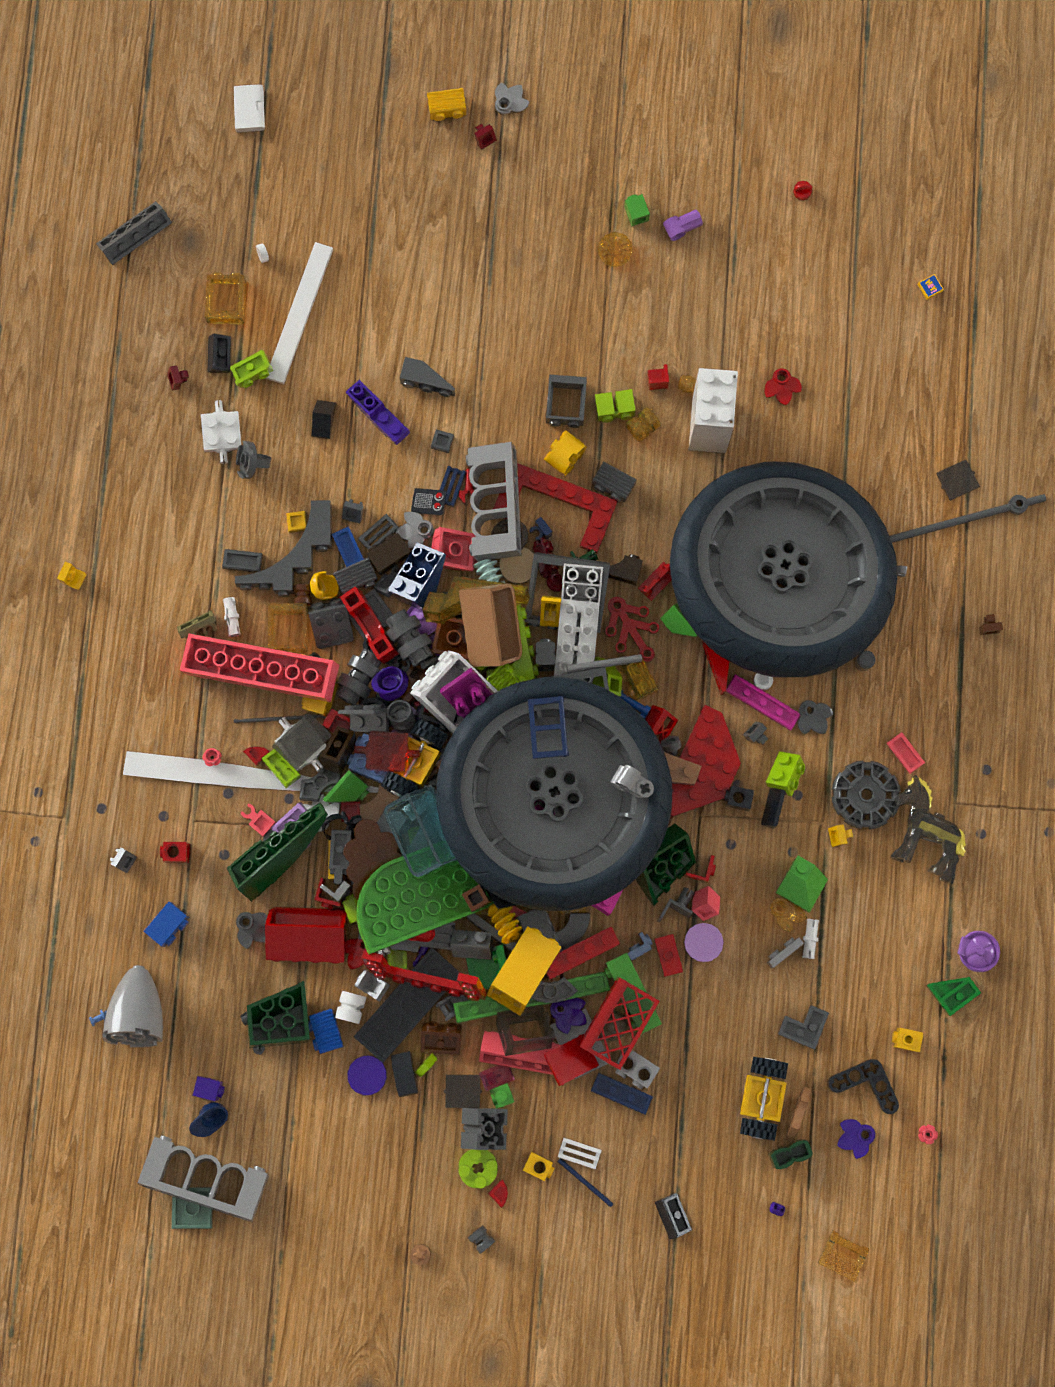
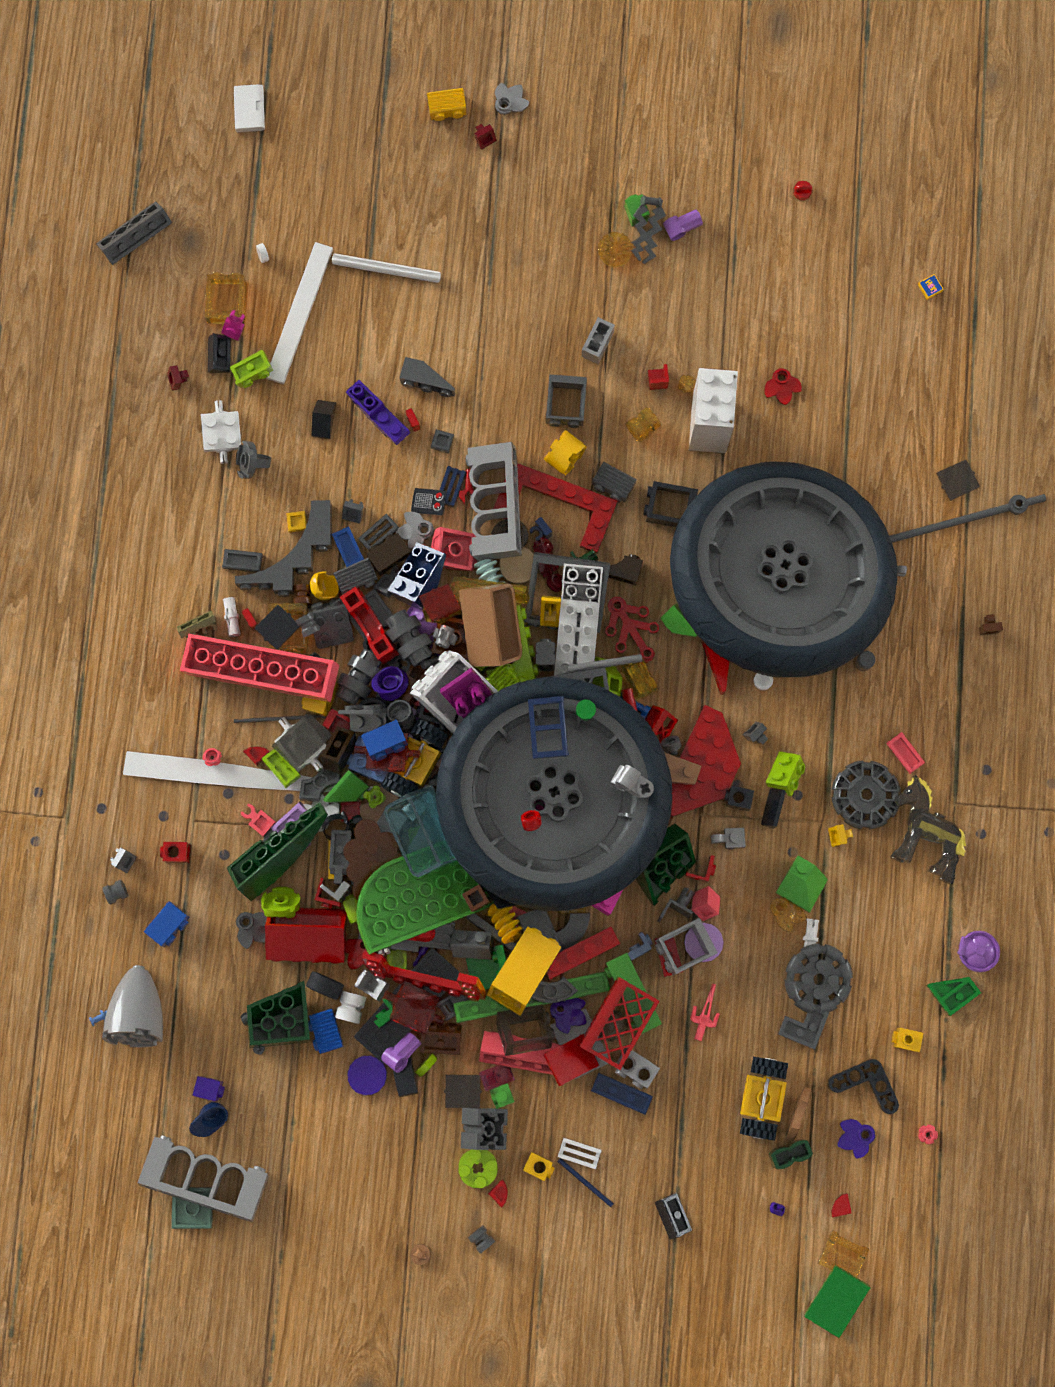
(71, 576): yellow bracket -> none
(115, 892): none -> dark grey wheel
(233, 326): none -> dark pink plate
(249, 618): none -> red tile
(274, 908): none -> lime plate
(277, 627): none -> black piece
(308, 624): none -> dark grey wheel
(324, 985): none -> black tyre
(379, 796): none -> lime plate
(383, 1016): none -> green bracket
(384, 740): none -> blue brick
(387, 268): none -> white axle
(398, 1056): none -> medium lavender piece
(412, 420): none -> red tile
(414, 1007): none -> clear red plate
(440, 603): none -> clear red piece
(444, 636): none -> light grey gear
(531, 820): none -> red tile
(585, 710): none -> green tile
(598, 340): none -> light grey brick
(624, 405): lime piece -> none
(628, 696): none -> red piece
(647, 235): none -> dark grey piece
(656, 581): red hinge -> none
(660, 519): none -> black window
(703, 938): none -> light grey window
(704, 1020): none -> coral piece
(732, 838): none -> light grey plate
(763, 702): dark pink tile -> none
(790, 946): light grey plate -> none
(816, 719): dark grey plate -> none
(829, 982): none -> dark grey plate
(837, 1301): none -> green tile
(841, 1206): none -> red tile

